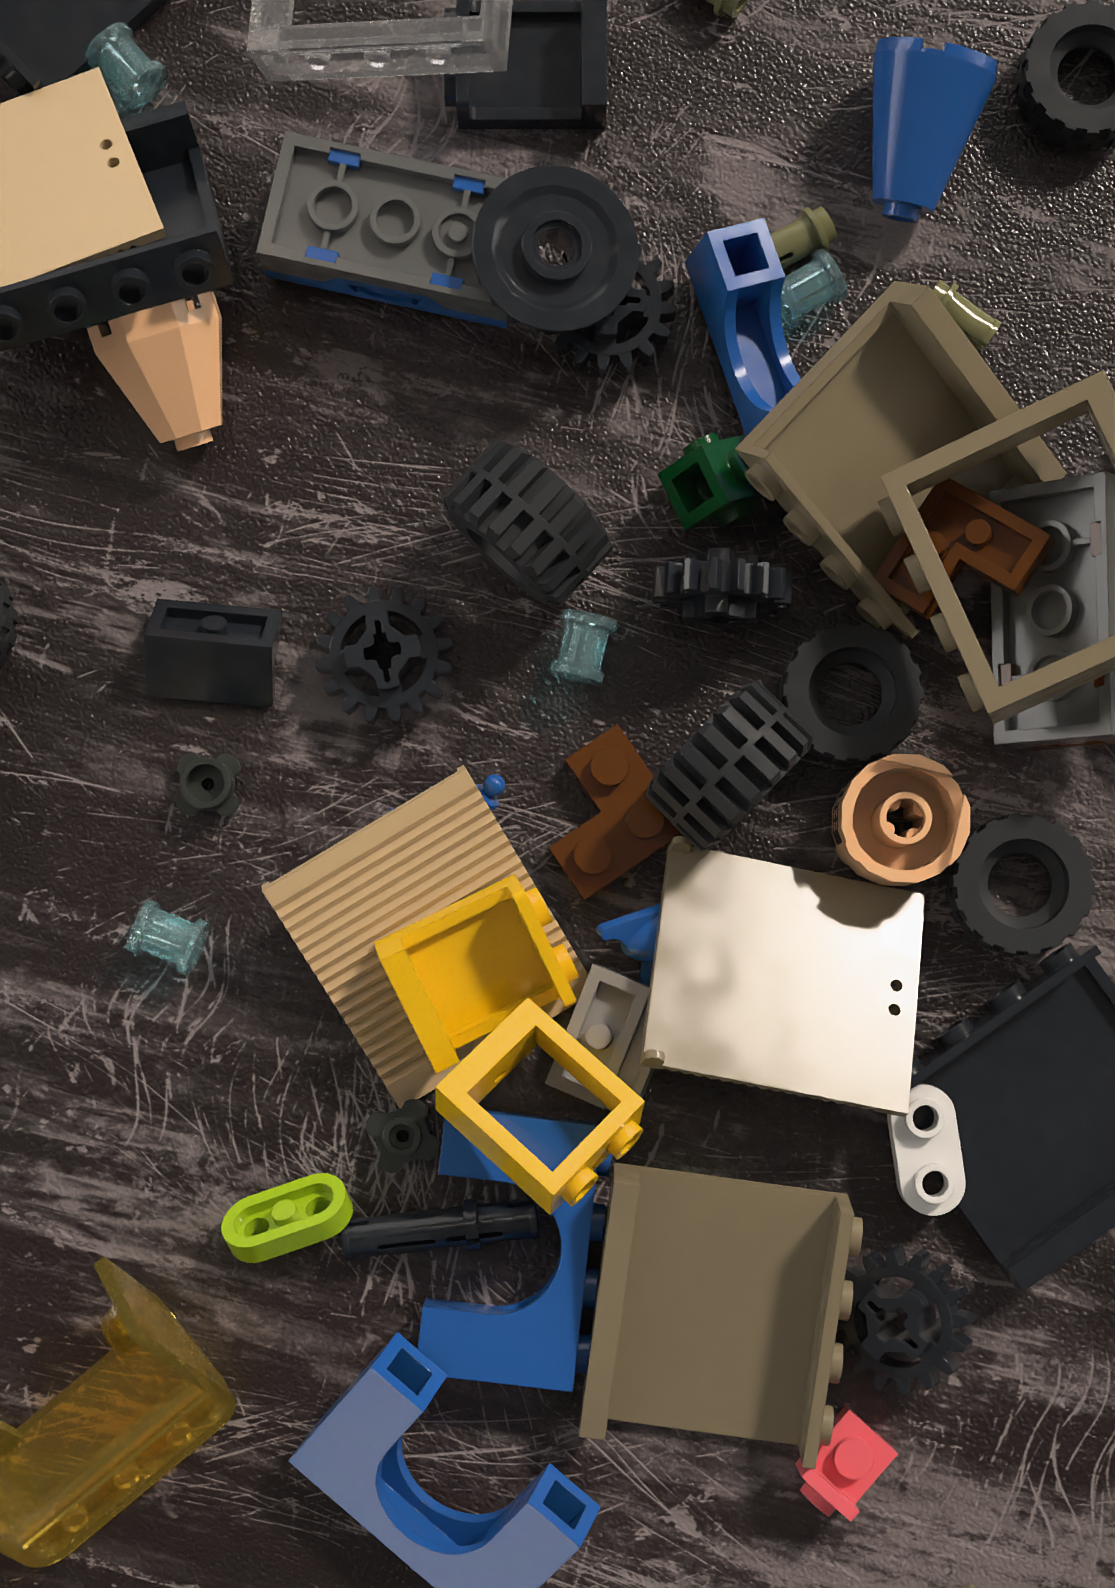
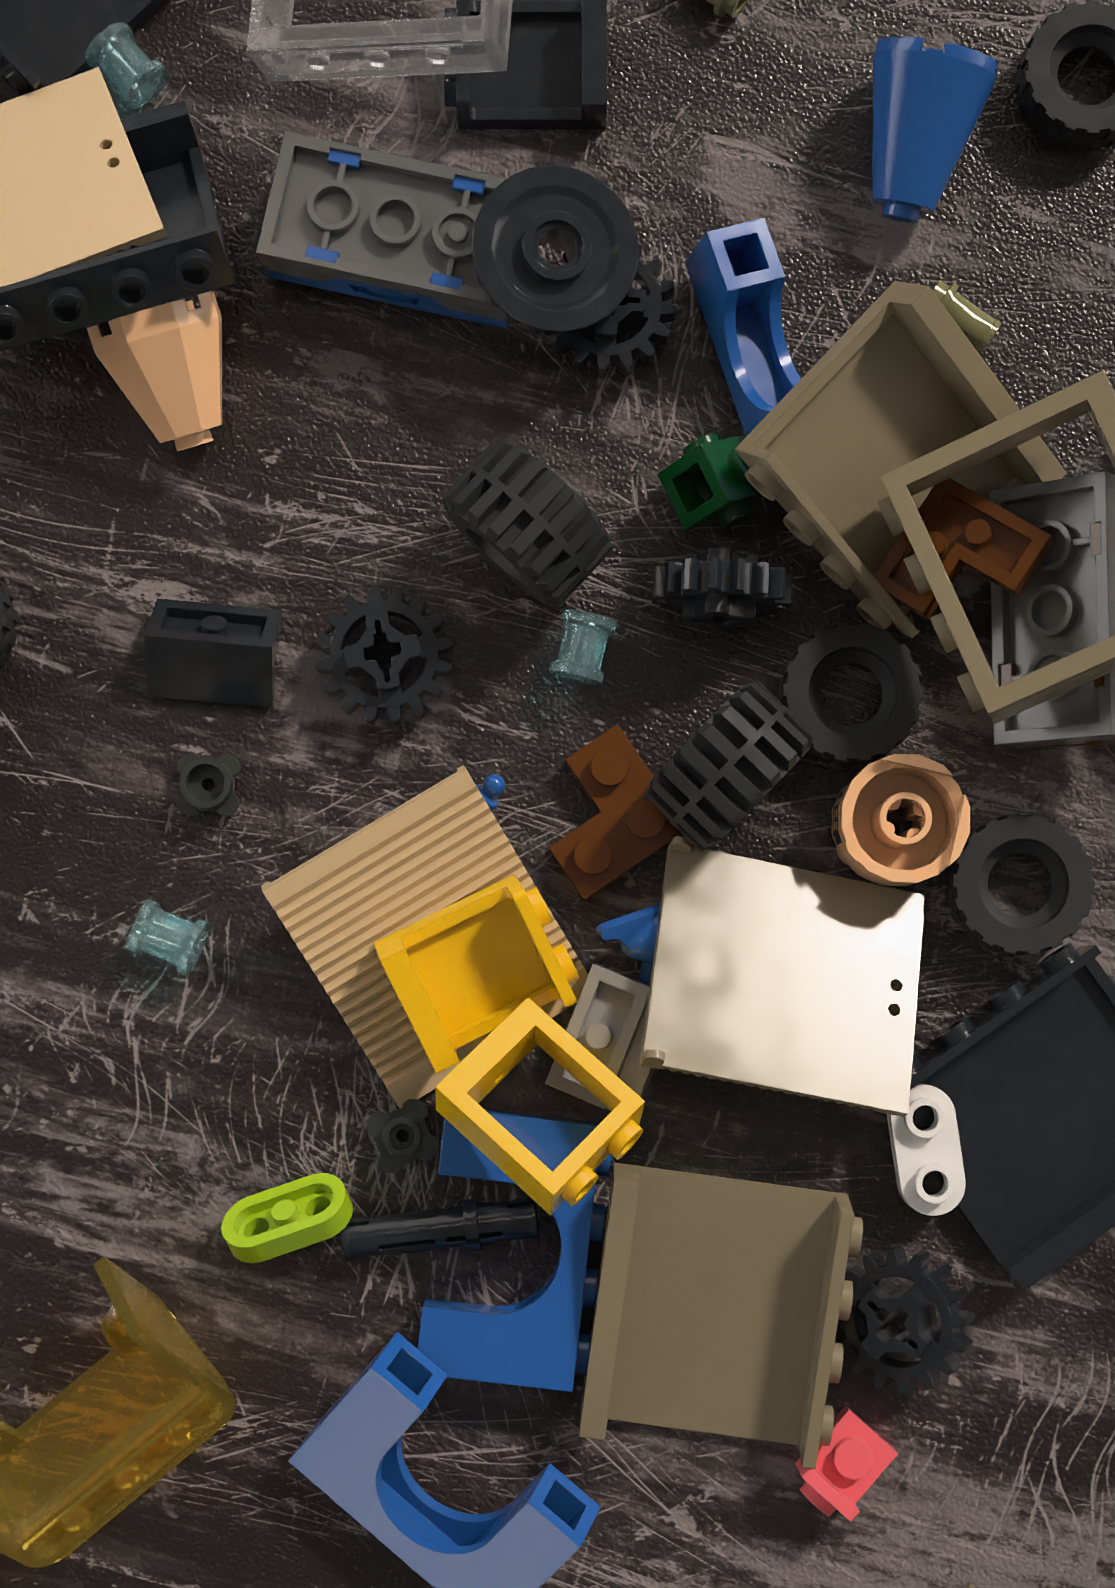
(804, 236): olive pin -> none
(811, 288): clear light blue bush -> none

